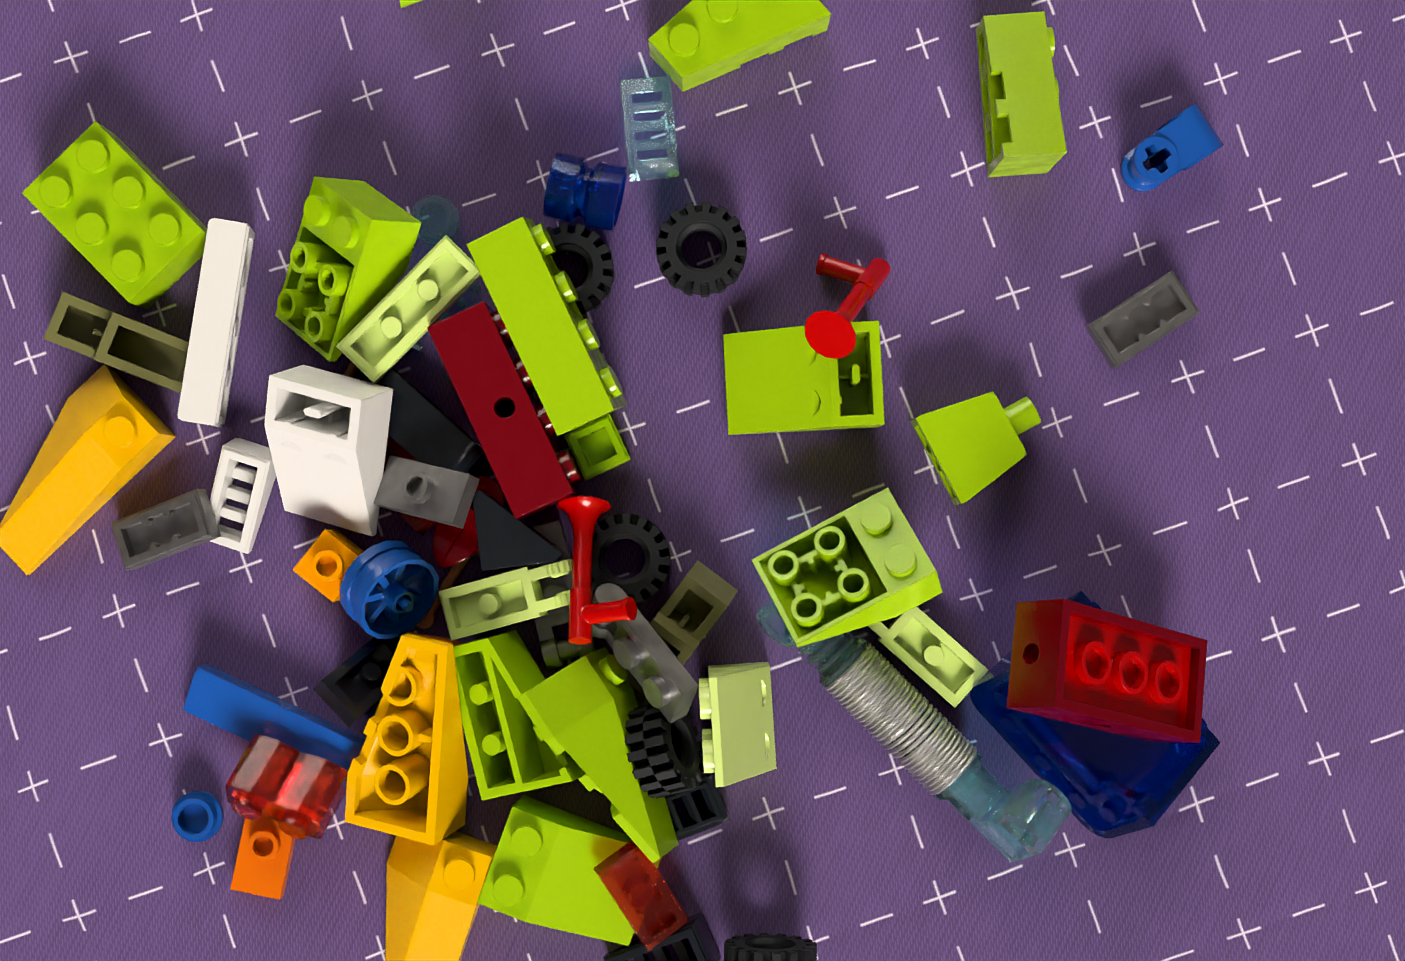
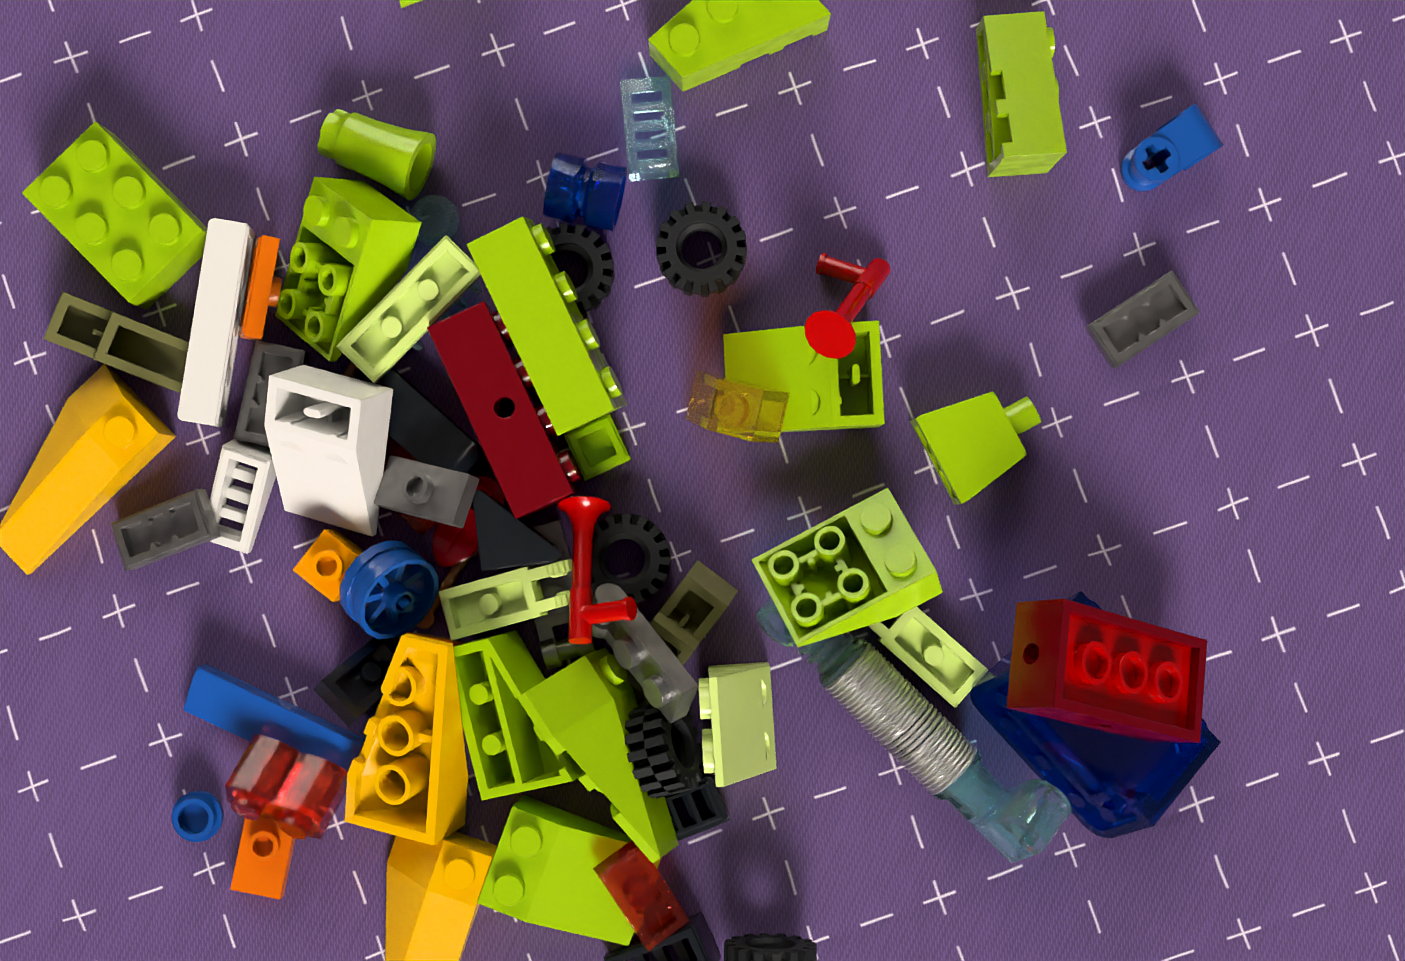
(261, 289): none -> orange plate
(266, 360): none -> flat silver plate
(379, 151): none -> lime plant
(737, 407): none -> clear yellow slope

